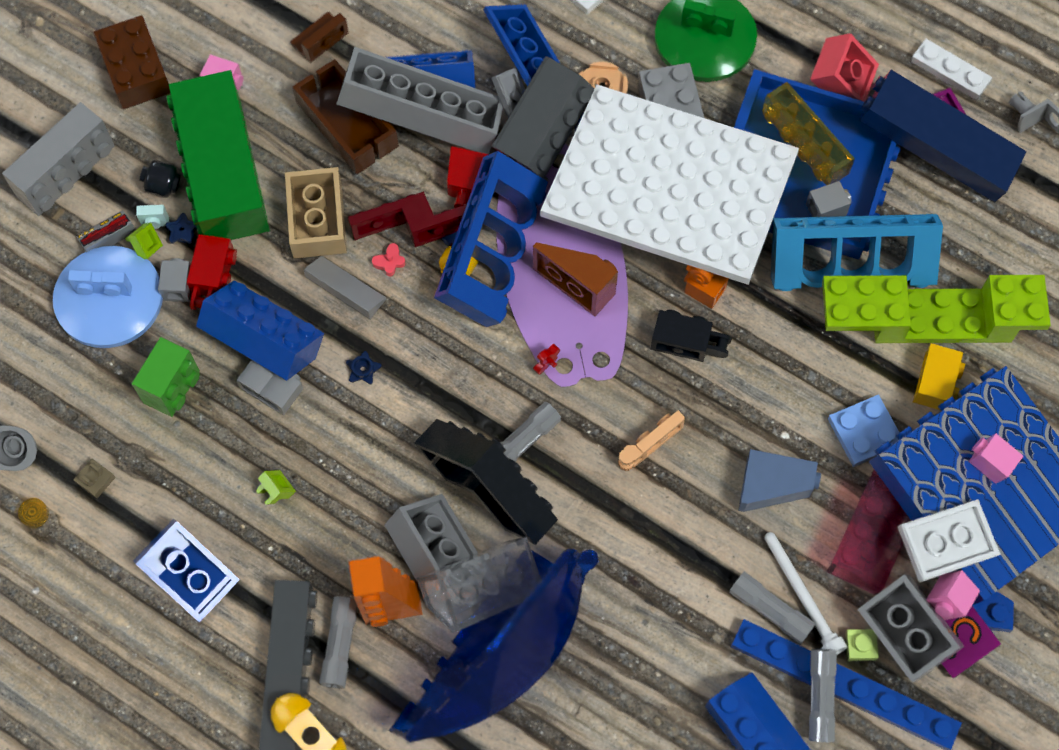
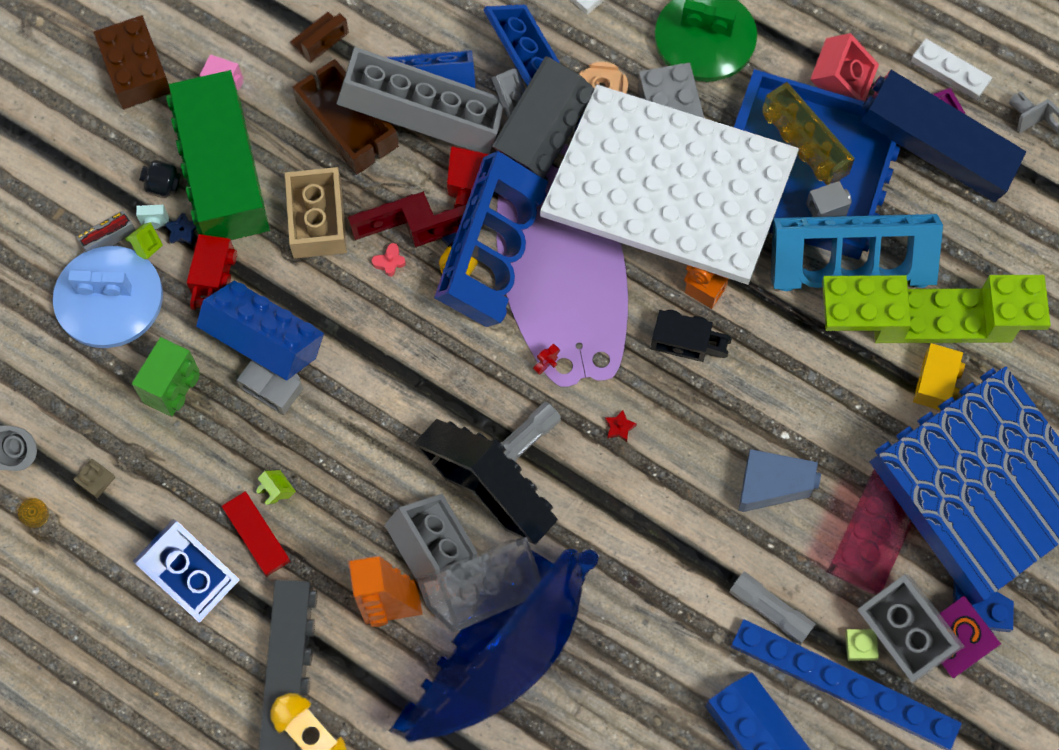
(59, 159): light grey brick -> none
(173, 280): light grey brick -> none
(256, 534): none -> red tile
(335, 664): light grey axle -> none
(344, 286): light grey slope -> none
(359, 362): dark blue plate -> none
(577, 274): dark orange slope -> none
(619, 426): none -> red piece
(649, 442): light nougat hinge -> none
(822, 695): light grey axle -> none
(829, 639): white piece -> none
(863, 429): light blue plate -> none
(948, 540): white tile -> none
(953, 595): bright pink brick -> none
(995, 458): bright pink brick -> none

